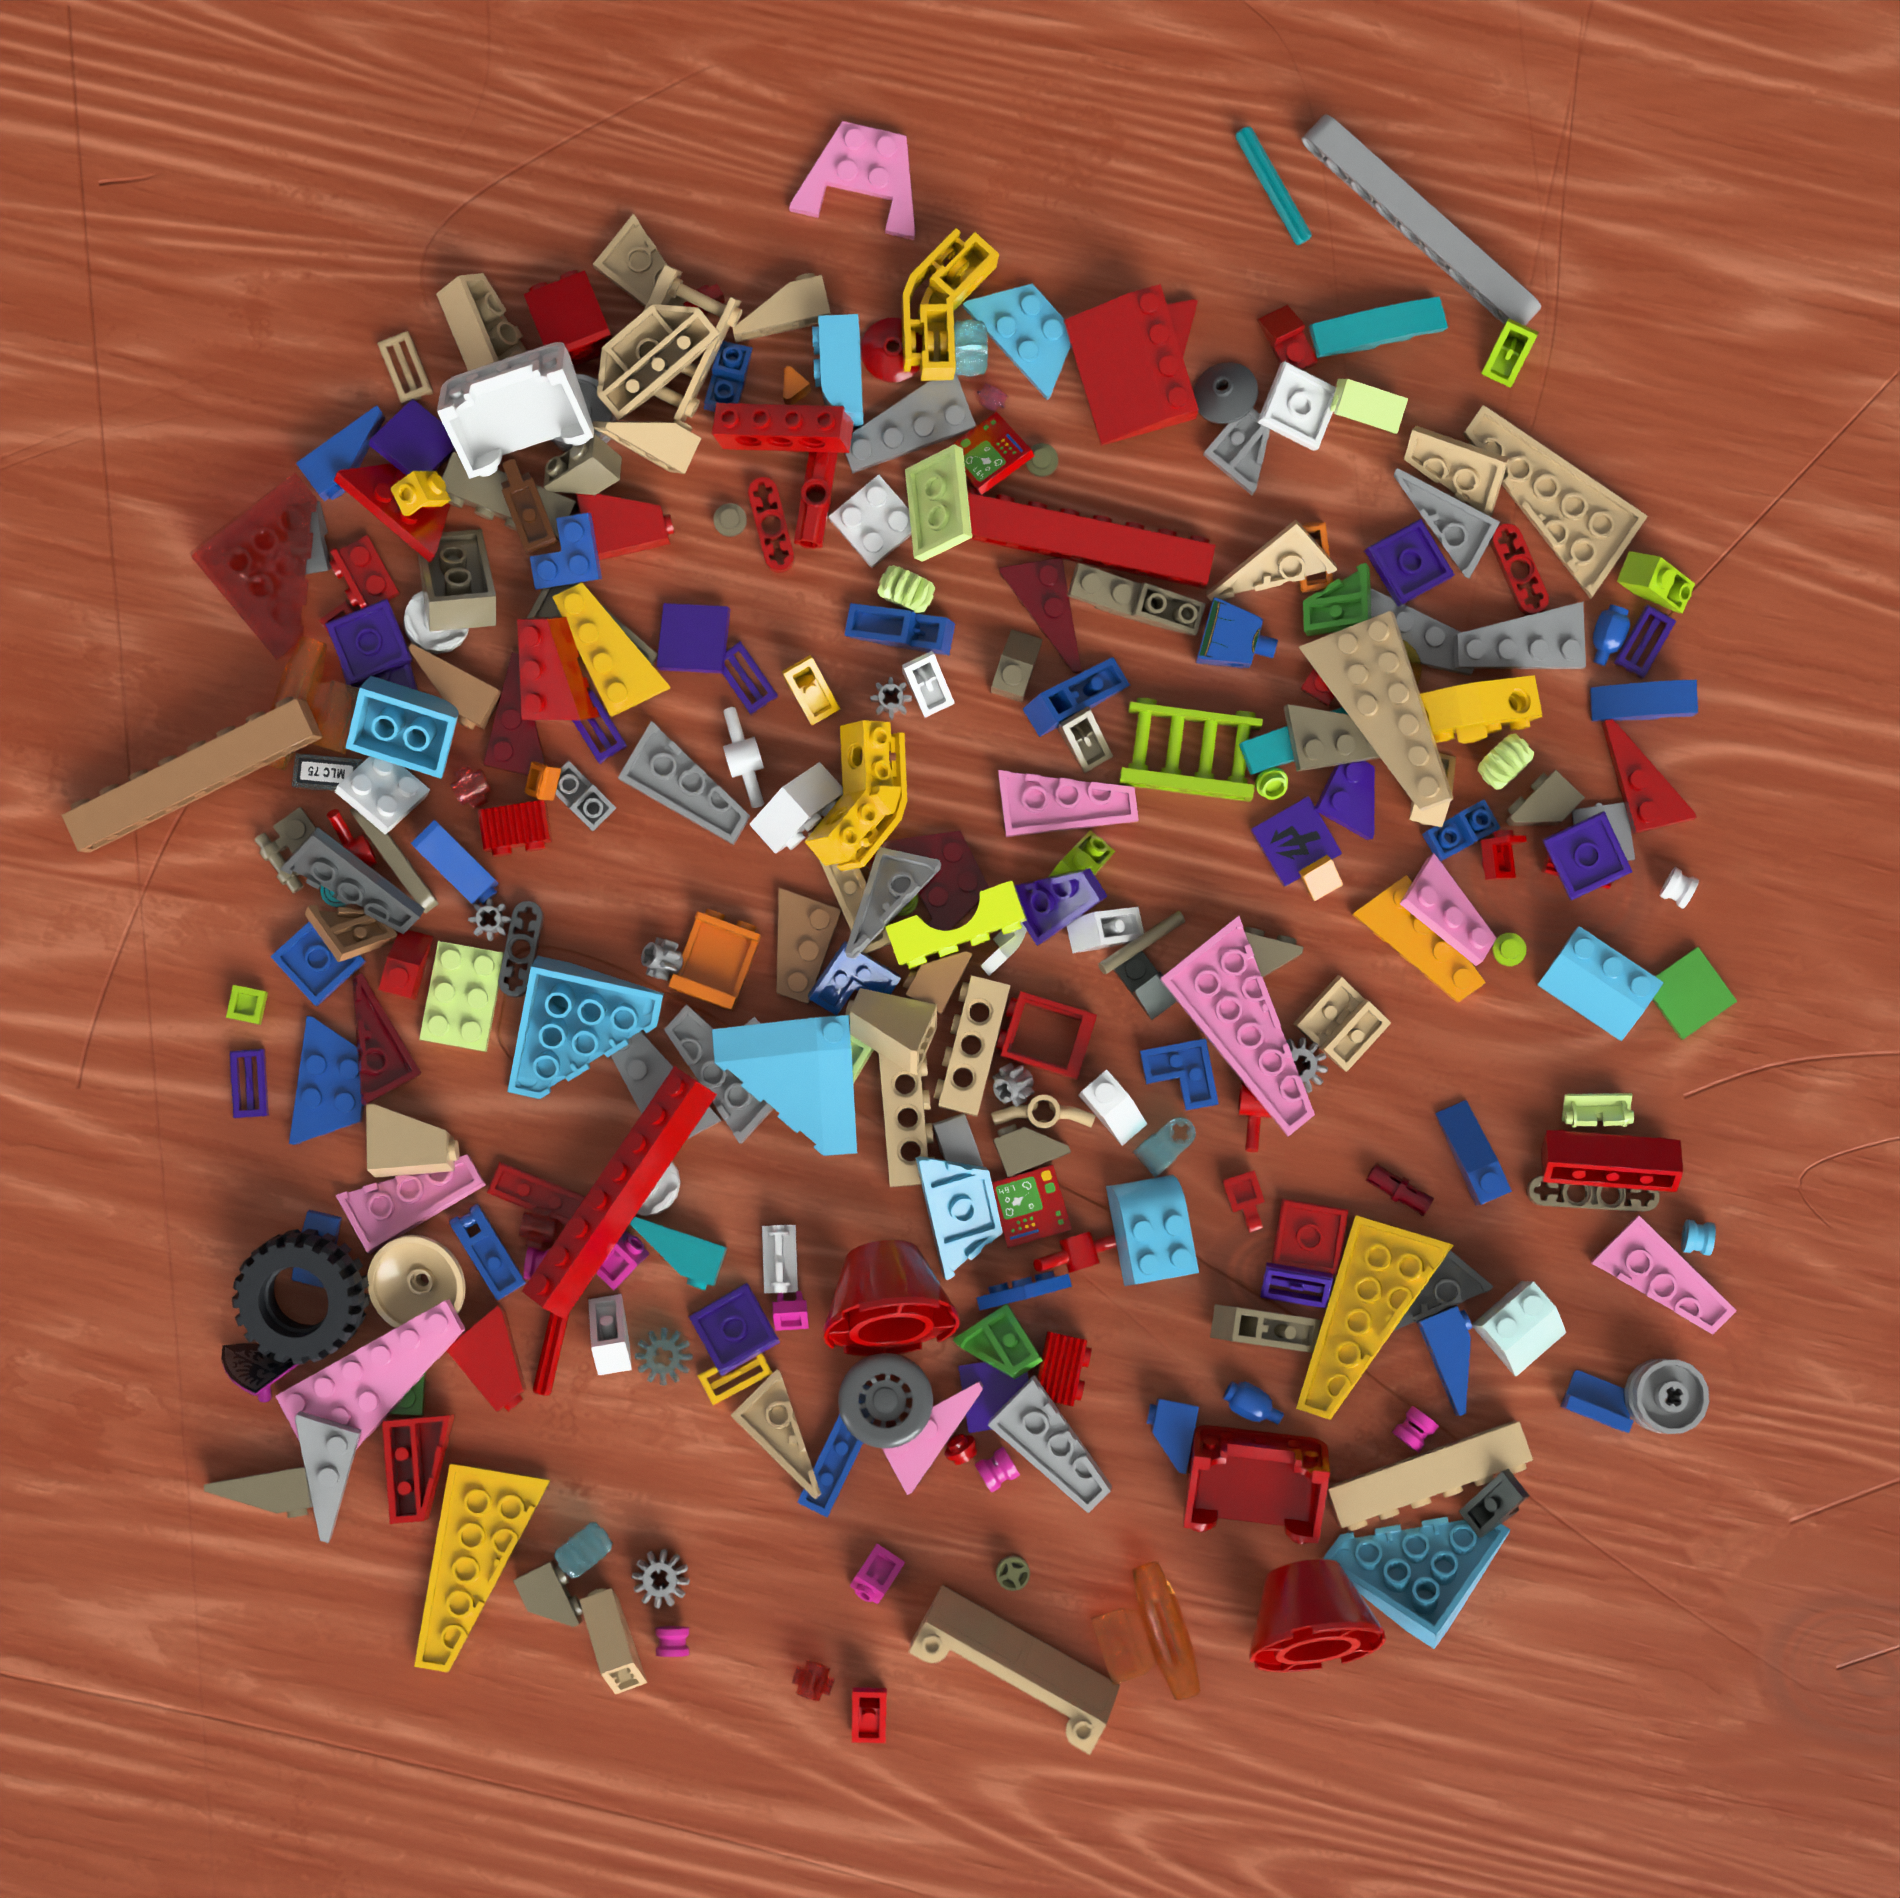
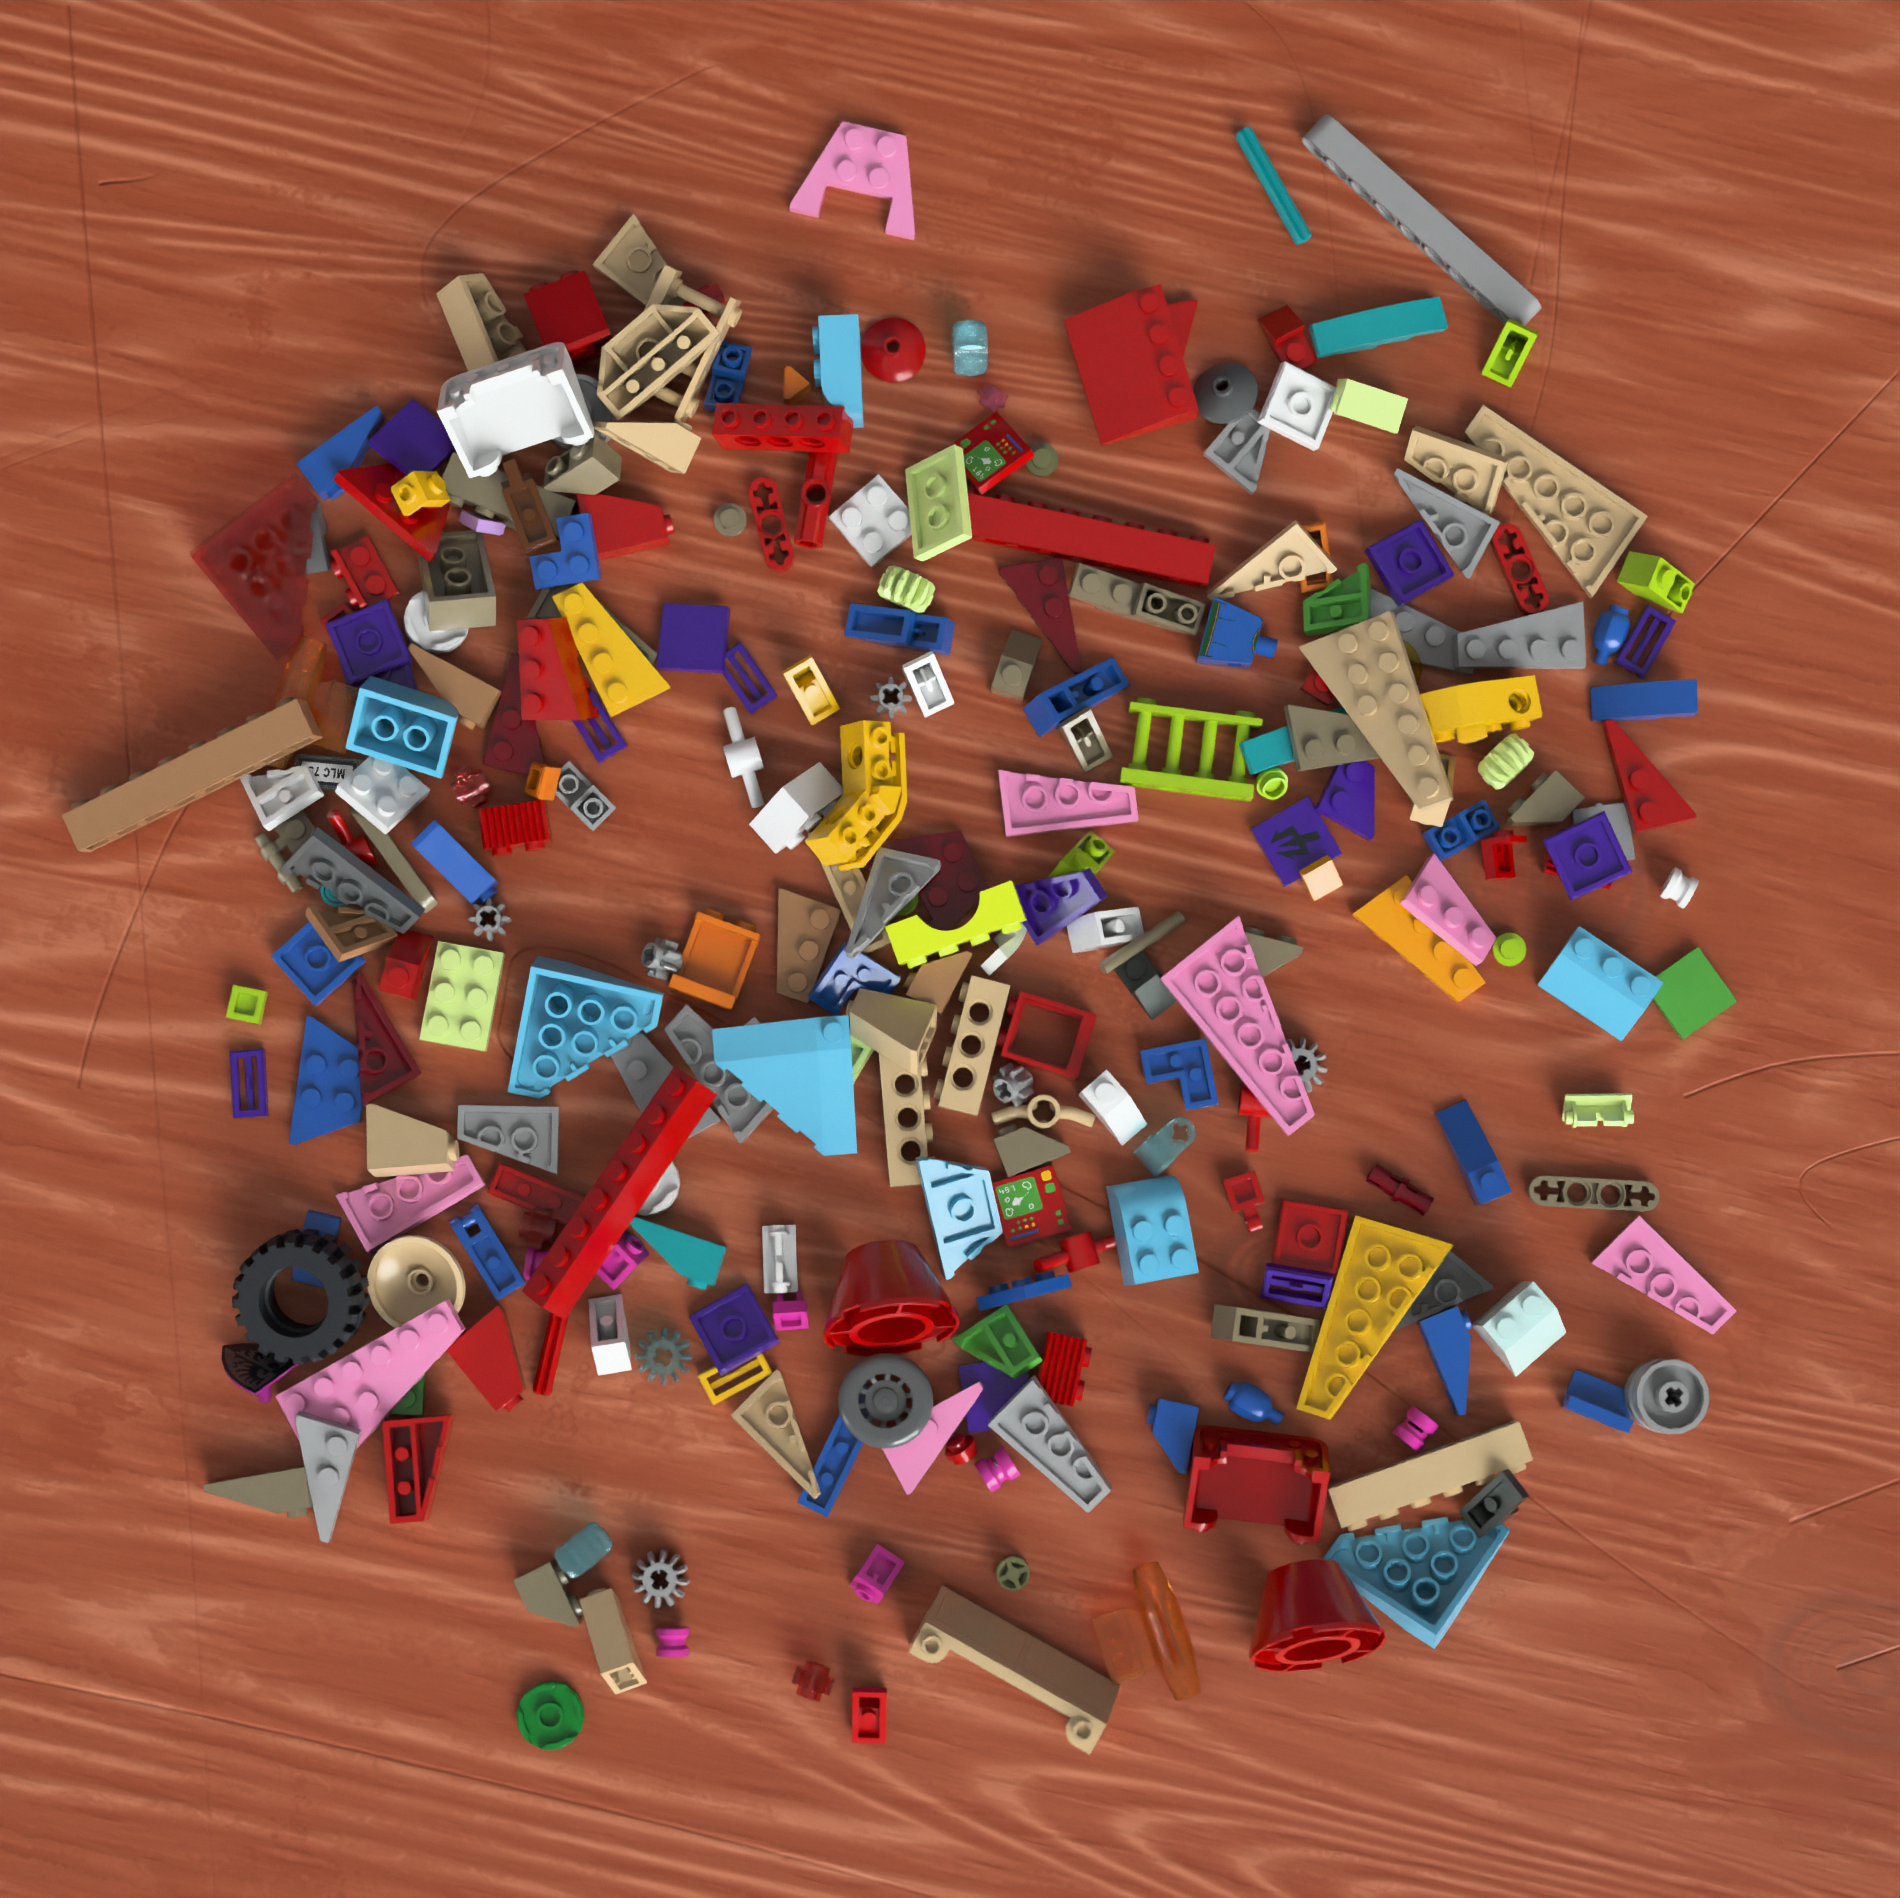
(281, 793): none -> white wing
(415, 393): tan tile -> none
(475, 1537): yellow wing -> none
(481, 524): none -> lavender tile
(514, 1131): none -> light grey wing
(534, 926): dark grey beam -> none
(550, 1715): none -> green tile
(675, 781): light grey wing -> none
(789, 309): tan slope -> none
(915, 422): light grey wing -> none
(946, 291): yellow brick -> none
(957, 1140): light grey slope -> none
(1026, 331): medium azure wing -> none
(1342, 1023): tan slope -> none
(1611, 1160): red brick -> none
(1698, 1237): medium azure wheel -> none

